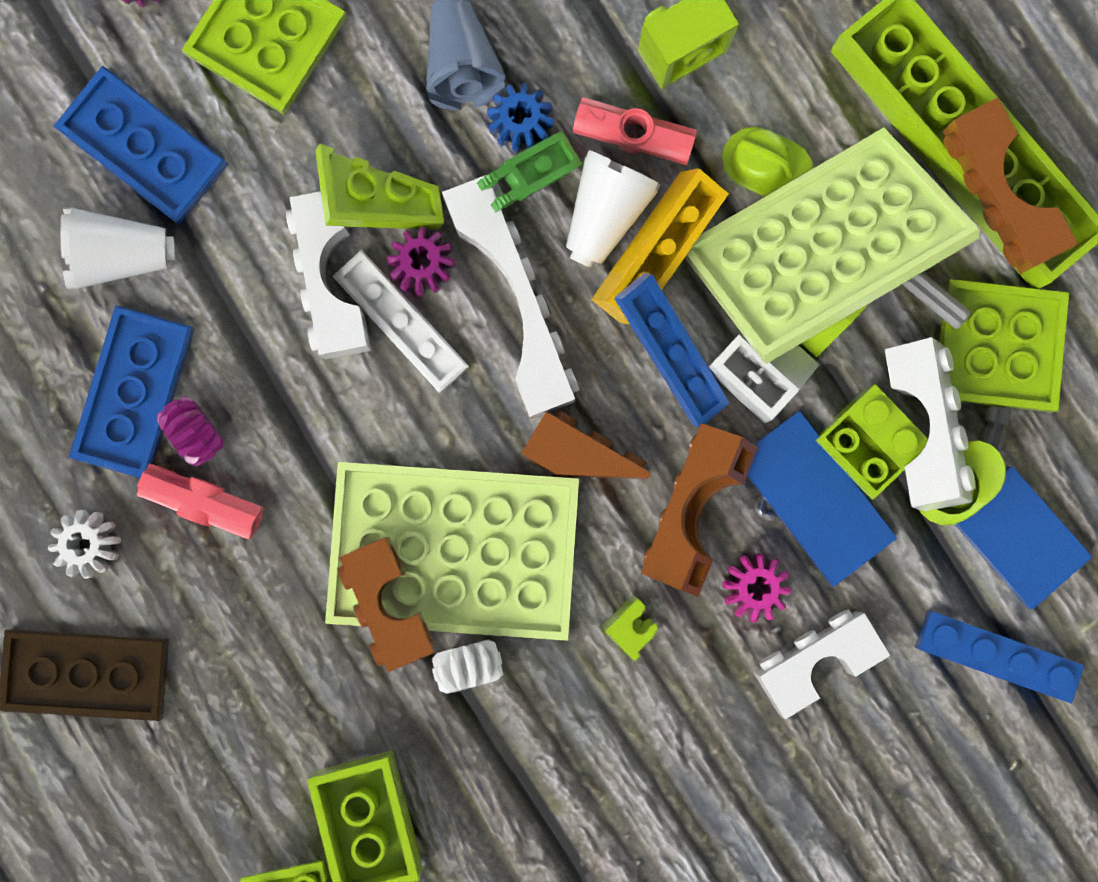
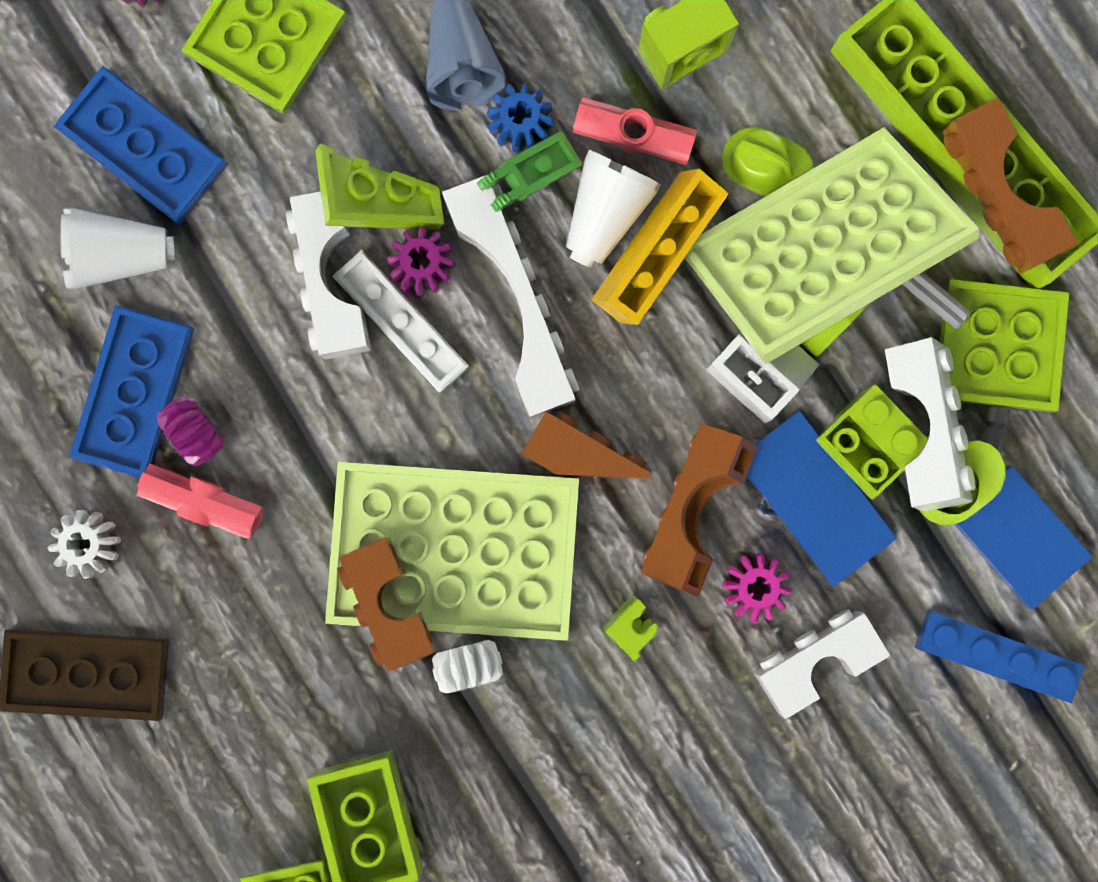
(671, 349): blue plate -> none

